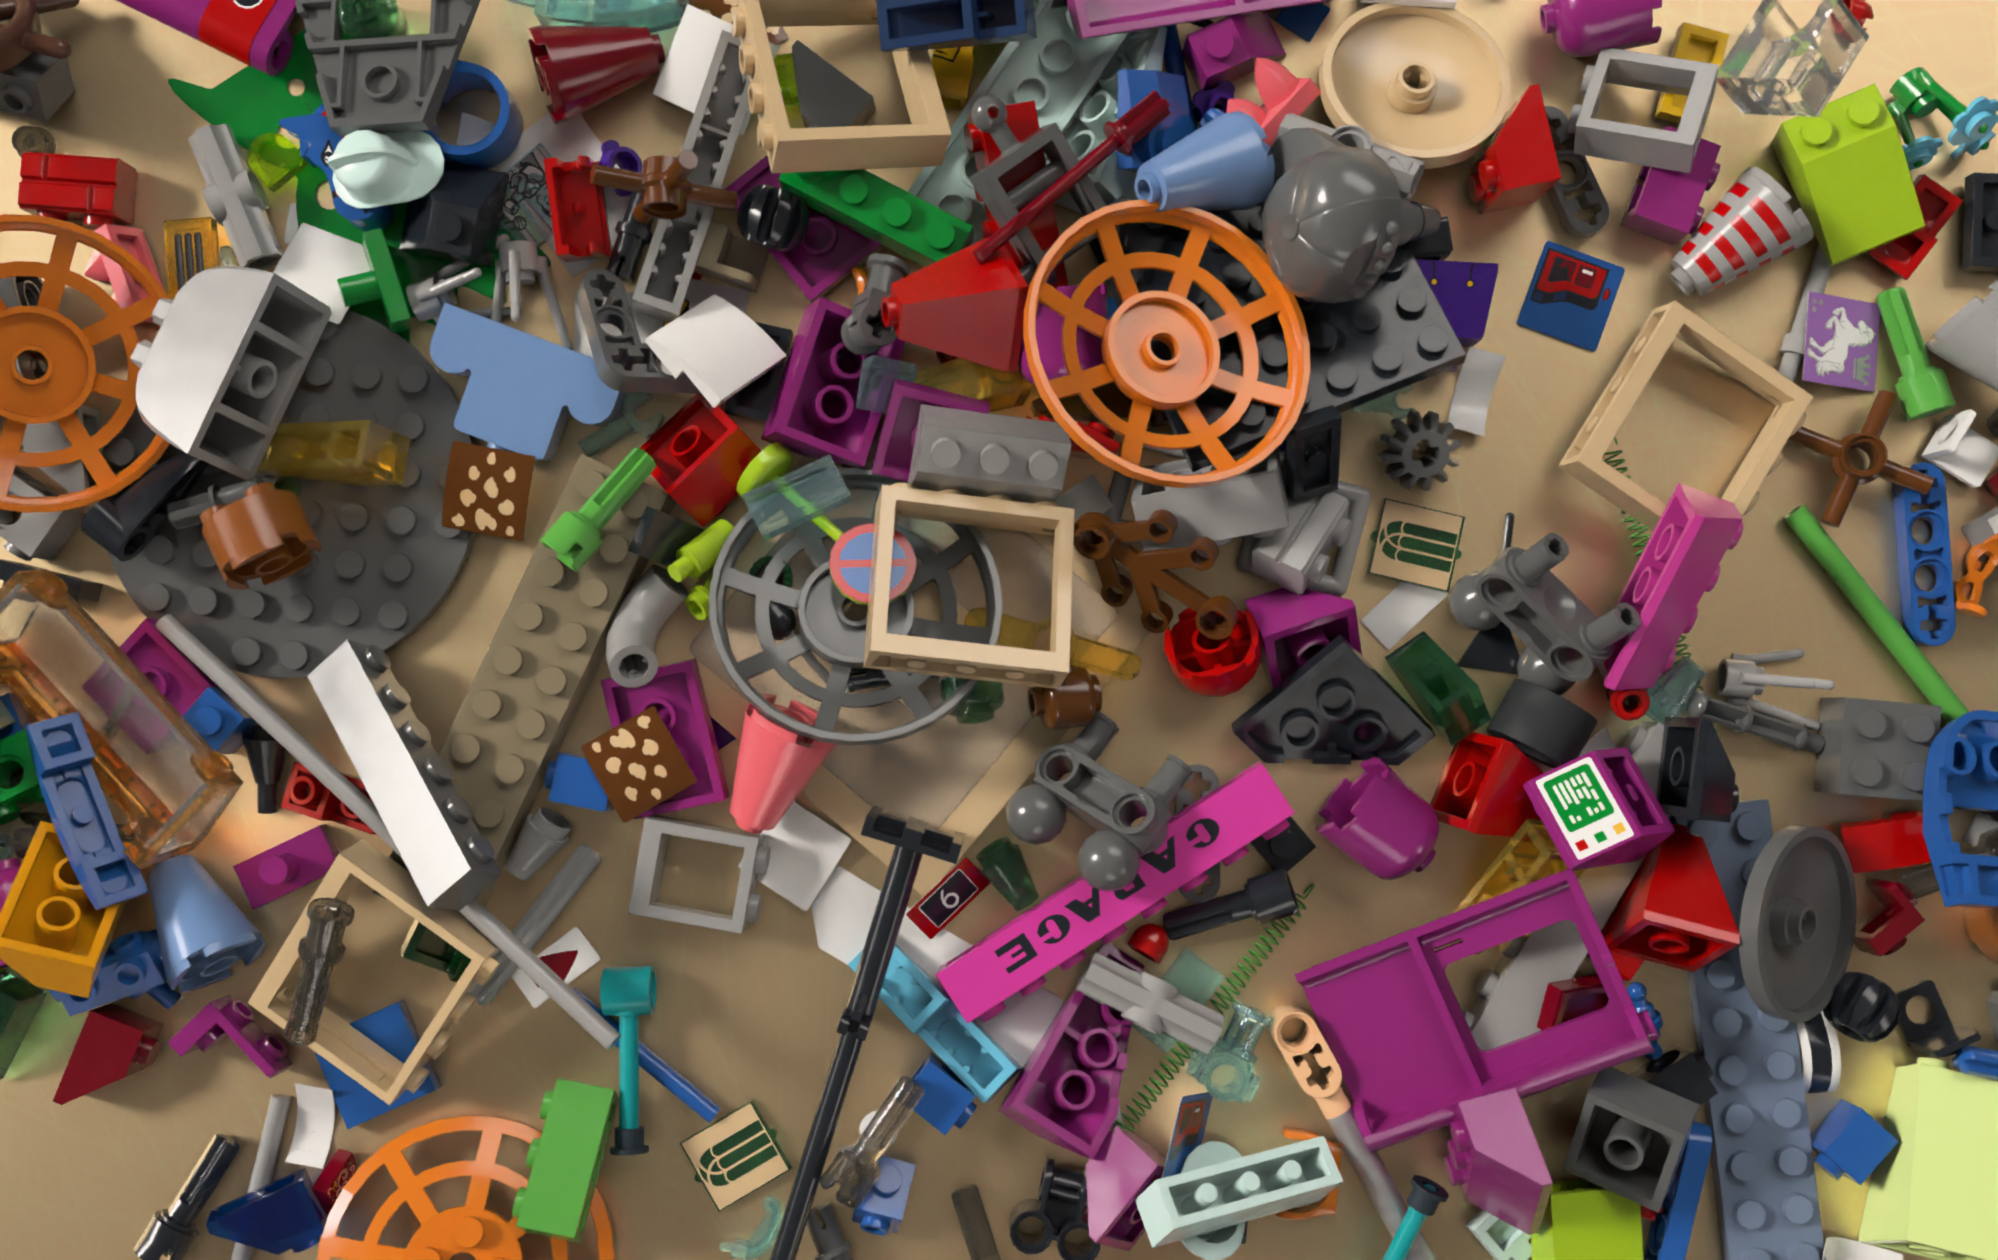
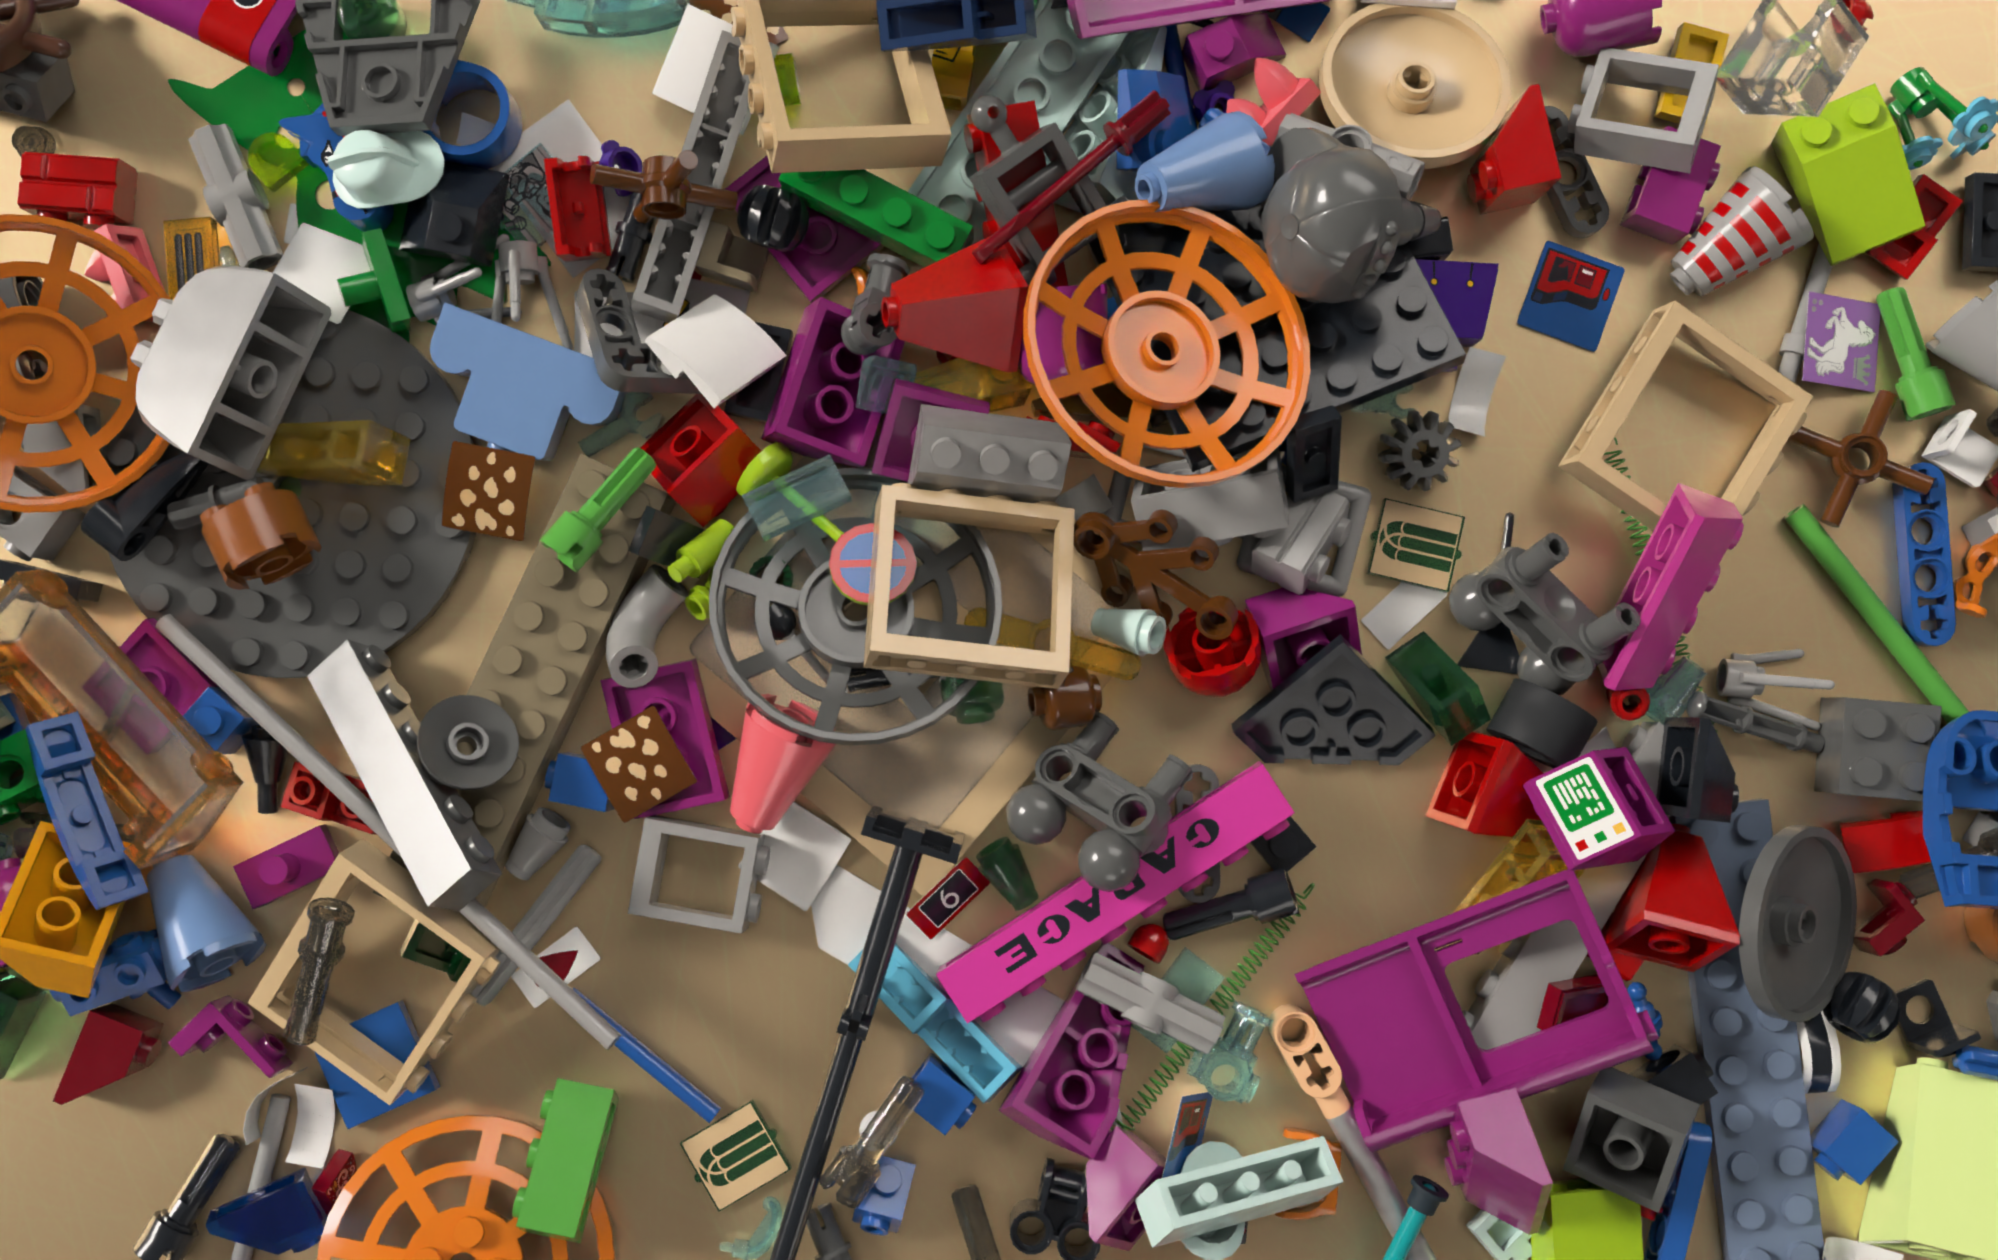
(251, 1127): none -> white sticker
(470, 721): none -> dark grey dish
(591, 64): dark red cone -> none
(628, 994): teal piece -> none
(826, 94): dark grey slope -> none
(1130, 629): none -> light aqua cone
(1380, 822): magenta cylinder -> none

